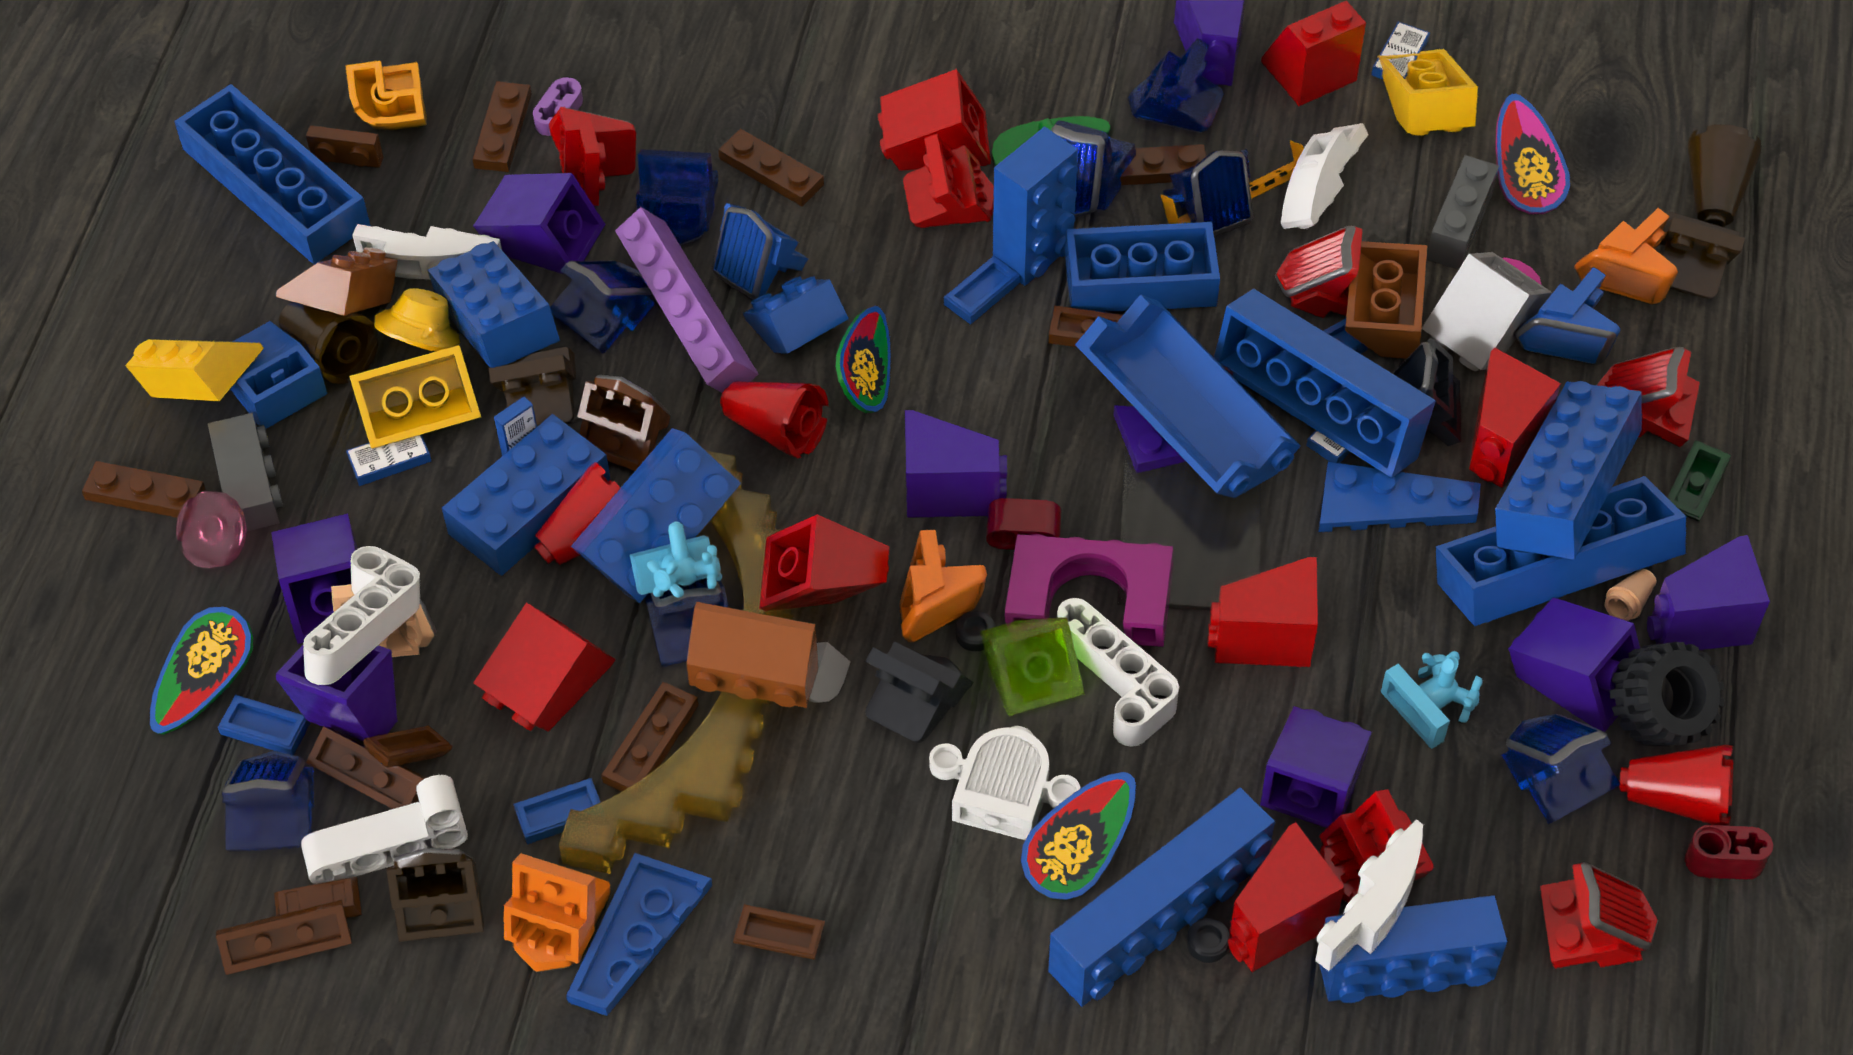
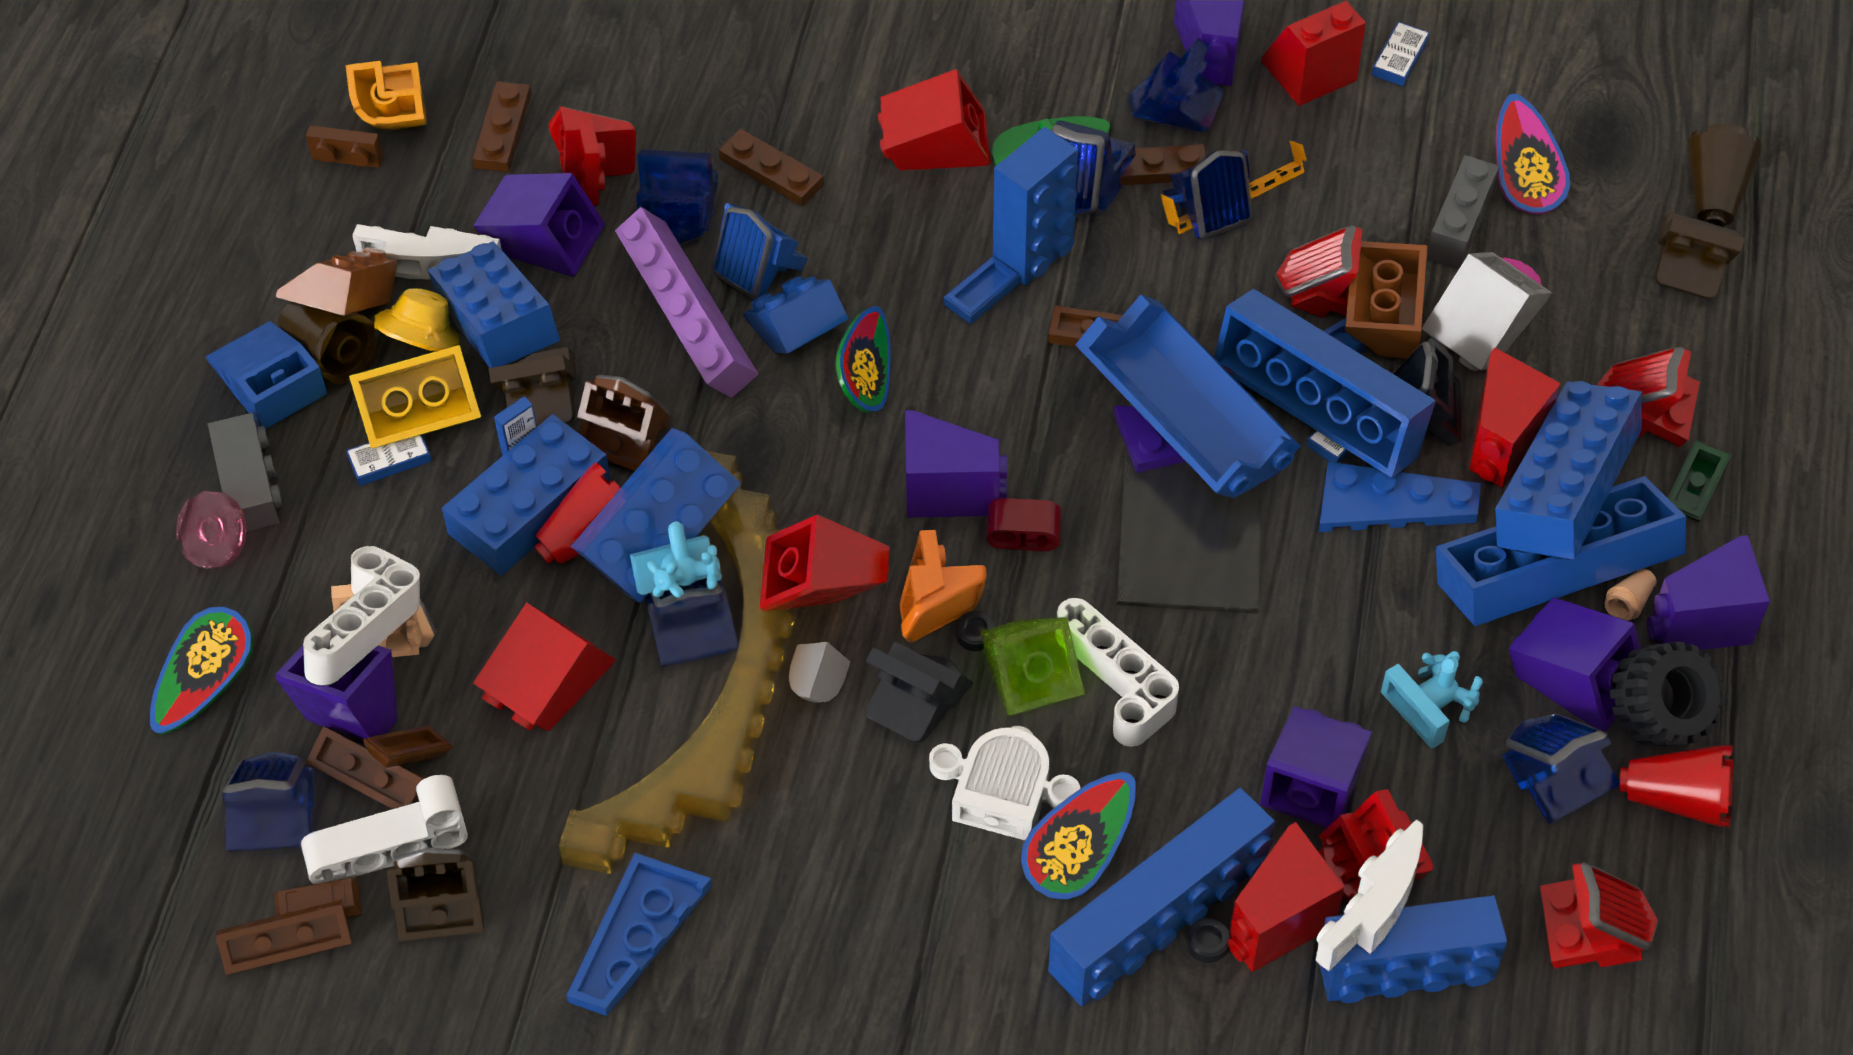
(139, 489): reddish brown plate -> none
(191, 367): yellow slope -> none
(263, 725): blue tile -> none
(272, 173): blue brick -> none
(308, 564): dark purple slope -> none
(548, 812): blue tile -> none
(551, 102): medium lavender beam -> none
(552, 912): orange piece -> none
(602, 300): clear blue piece -> none
(650, 737): reddish brown plate -> none
(752, 655): dark orange slope -> none
(778, 413): red cone -> none
(779, 931): reddish brown tile -> none
(948, 187): red piece -> none
(1141, 570): magenta arch -> none
(1162, 261): blue brick -> none
(1267, 617): red slope -> none
(1316, 175): white slope -> none
(1432, 94): yellow slope -> none
(1570, 325): blue piece -> none
(1632, 262): orange piece -> none
(1738, 852): dark red beam -> none

